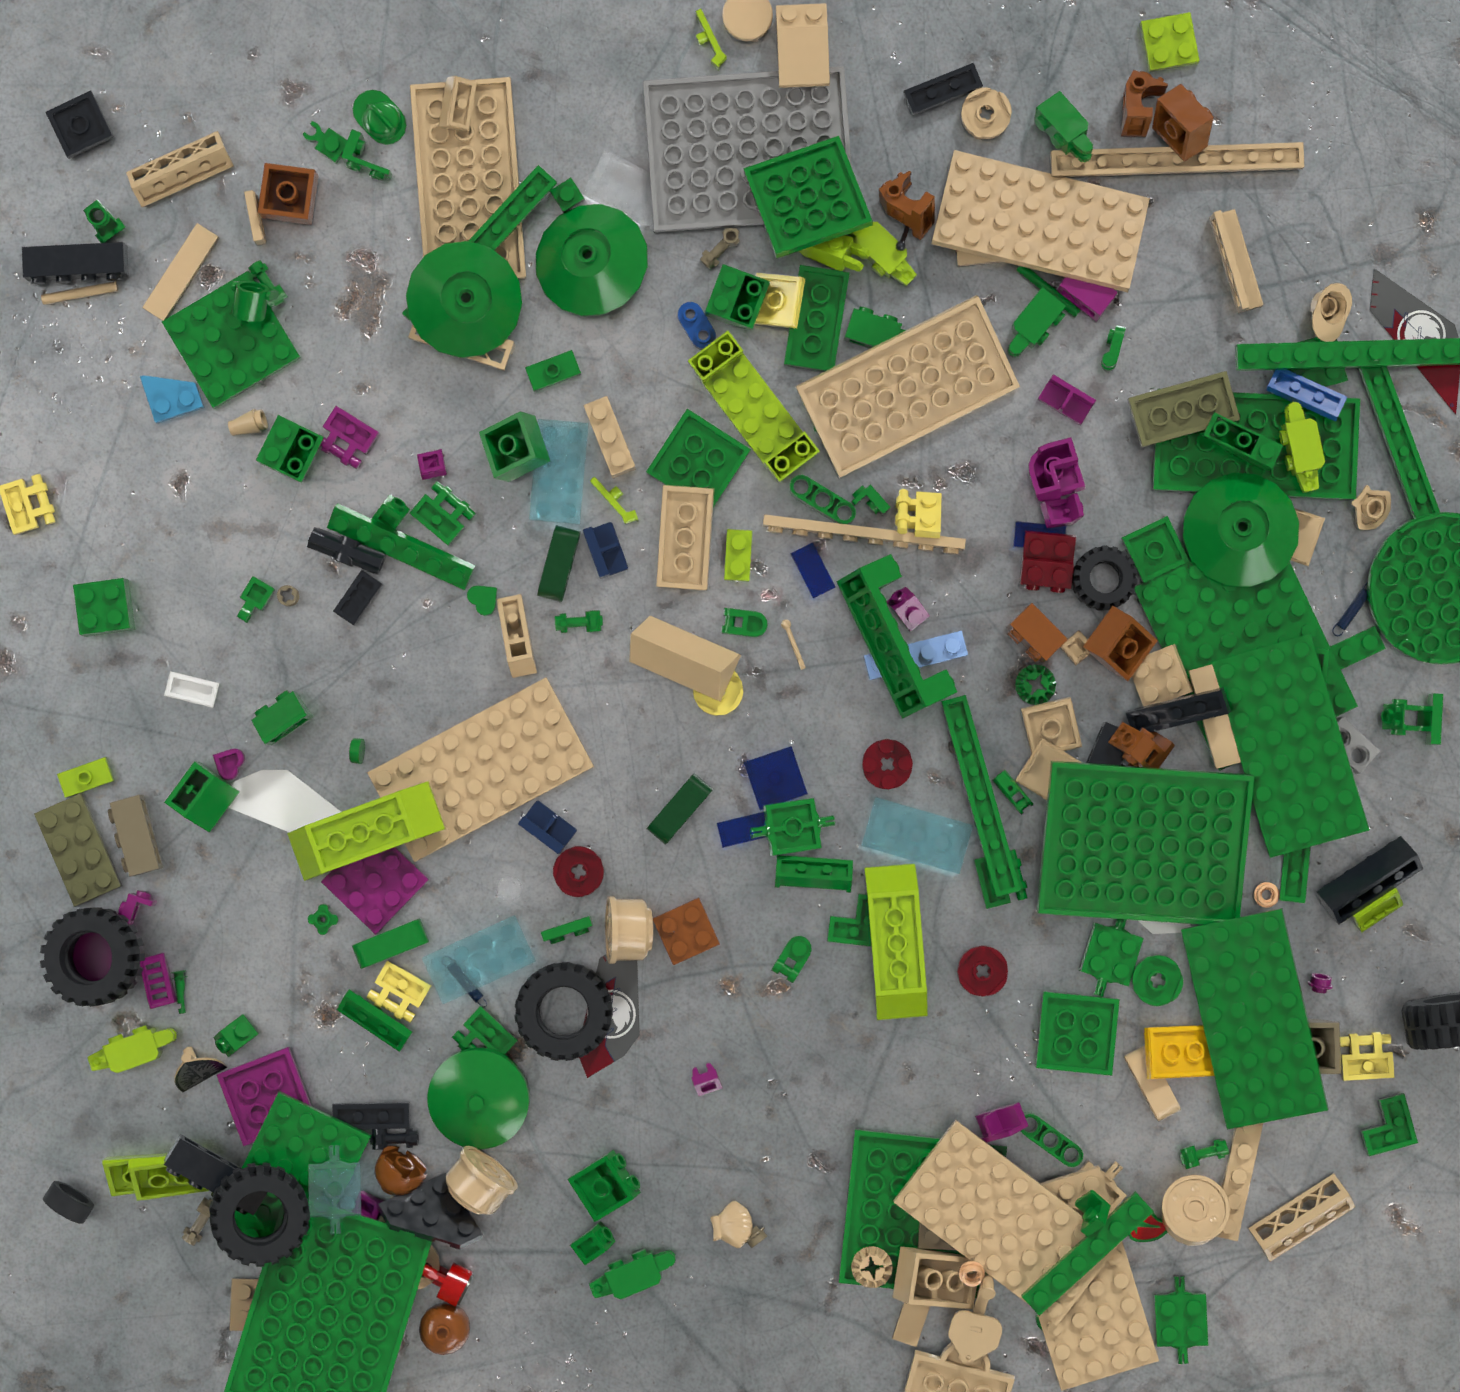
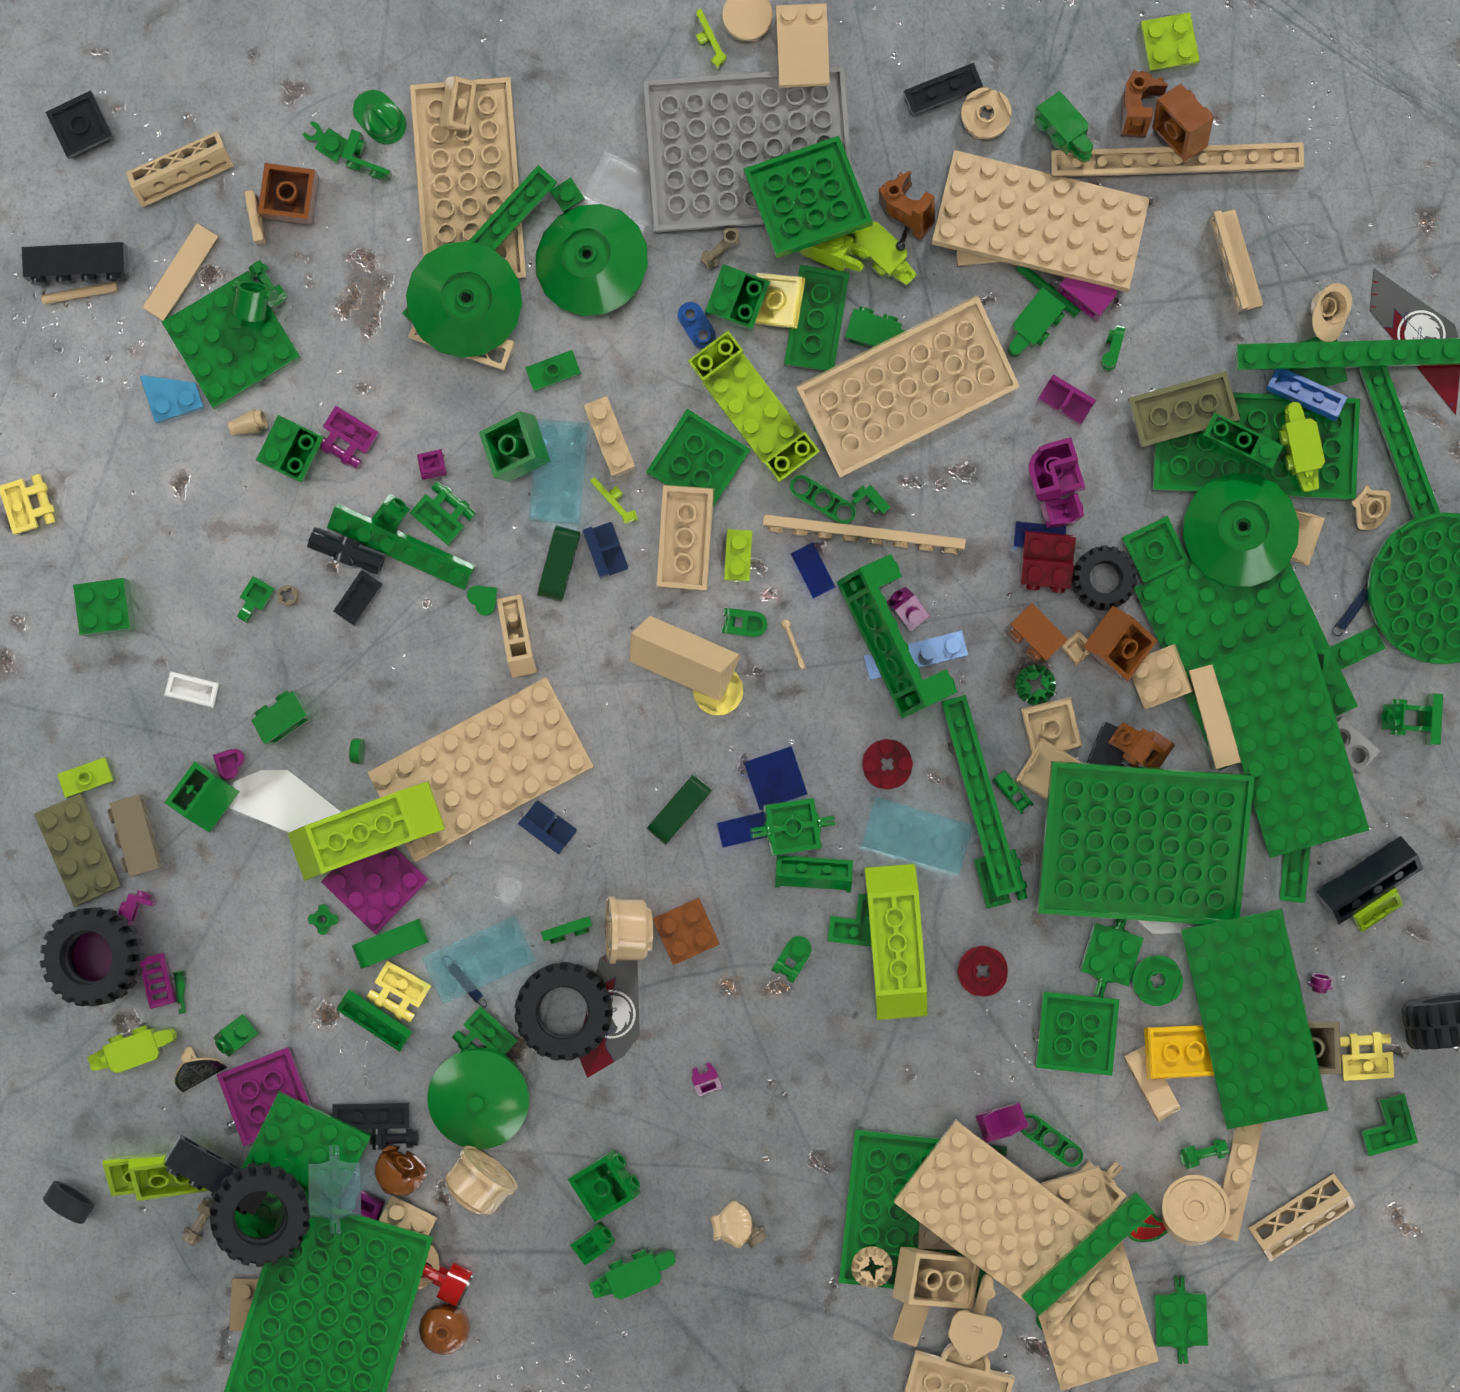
(107, 226): green plate -> none
(431, 1215): black plate -> none
(585, 884): dark red plate -> none
(592, 621): green bar -> none
(927, 514): light yellow plate -> none
(971, 1279): light nougat plate -> none
(1094, 1210): green bracket -> none
(1180, 711): black plate -> none
(1274, 894): light nougat plate -> none

